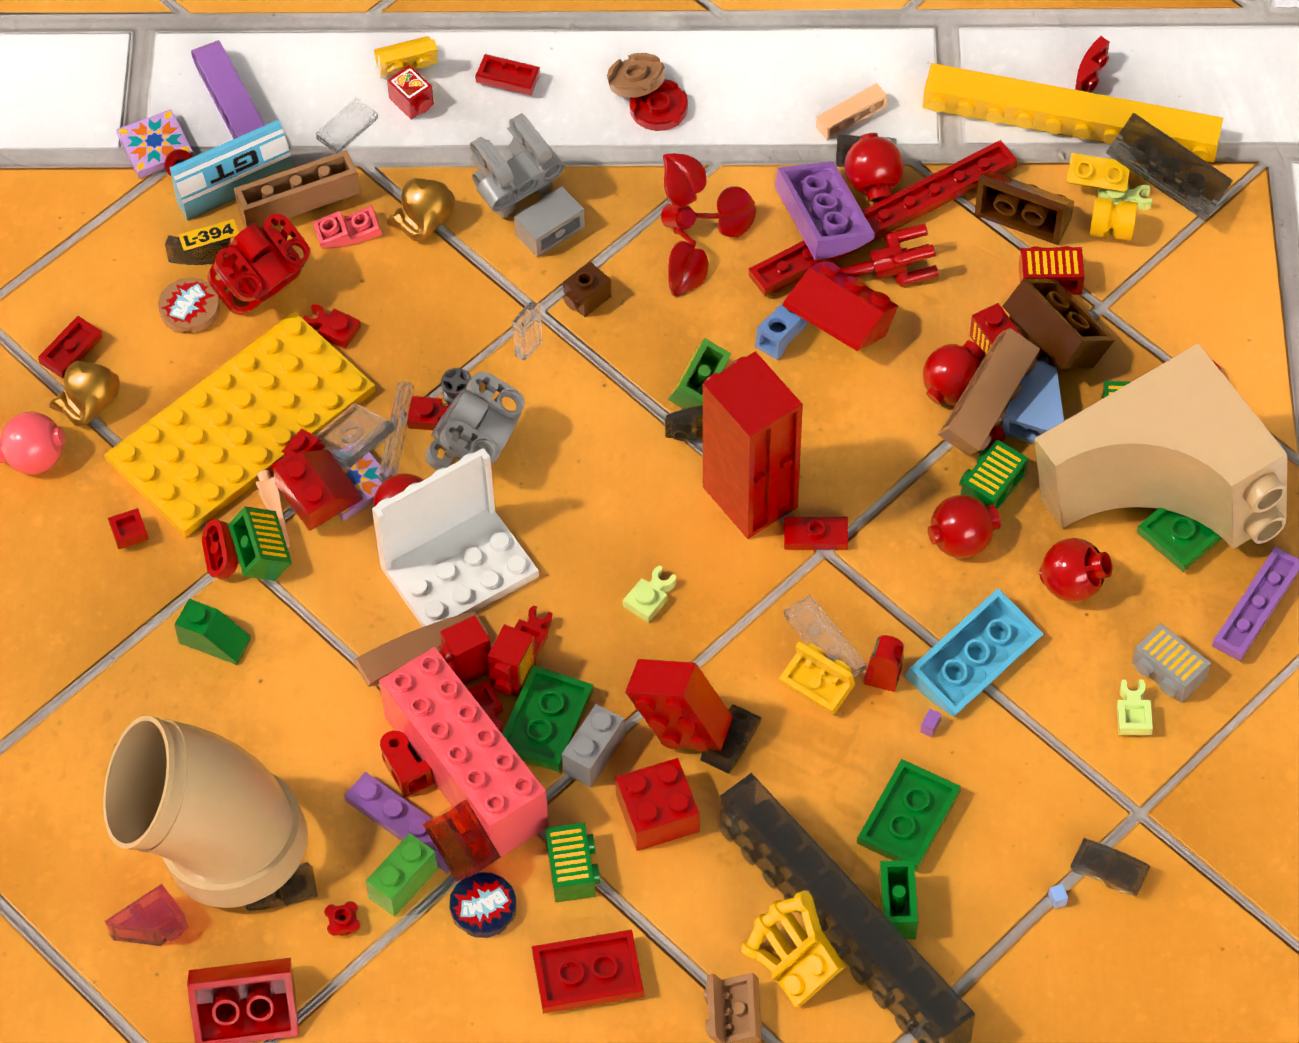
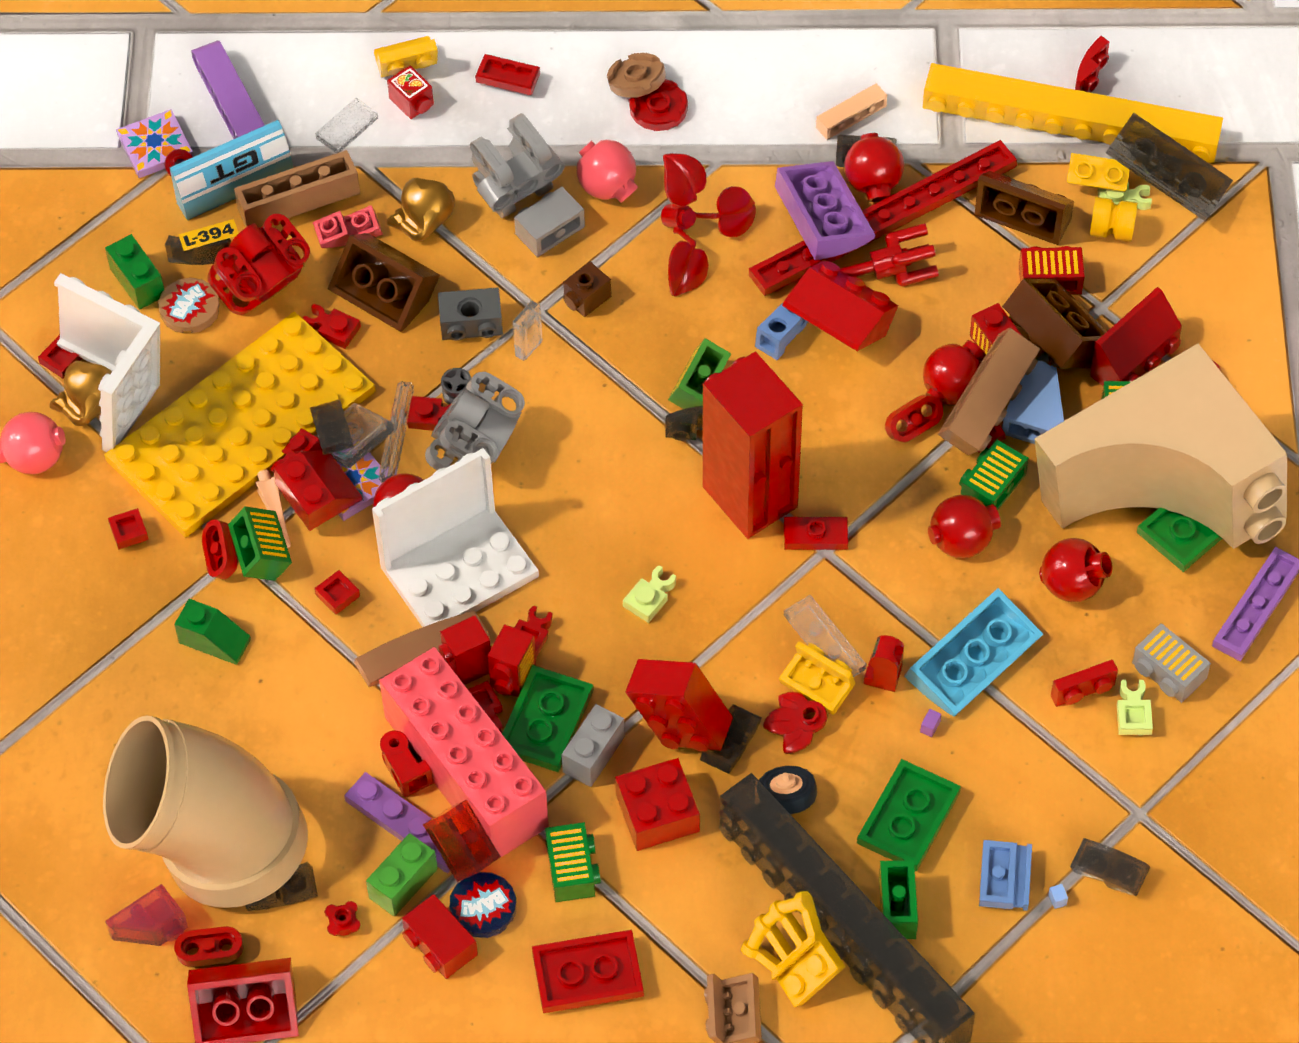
(115, 338): none -> white bracket
(135, 271): none -> green brick
(209, 945): none -> red plate
(331, 427): none -> clear smoke slope
(337, 592): none -> red plate
(382, 281): none -> reddish brown slope
(439, 937): none -> red brick
(479, 303): none -> dark grey brick
(607, 170): none -> coral brick
(791, 721): none -> red plate
(791, 787): none -> black wheel
(912, 419): none -> red plate
(1005, 875): none -> medium blue plate
(1083, 683): none -> red plate
(1137, 341): none -> red slope

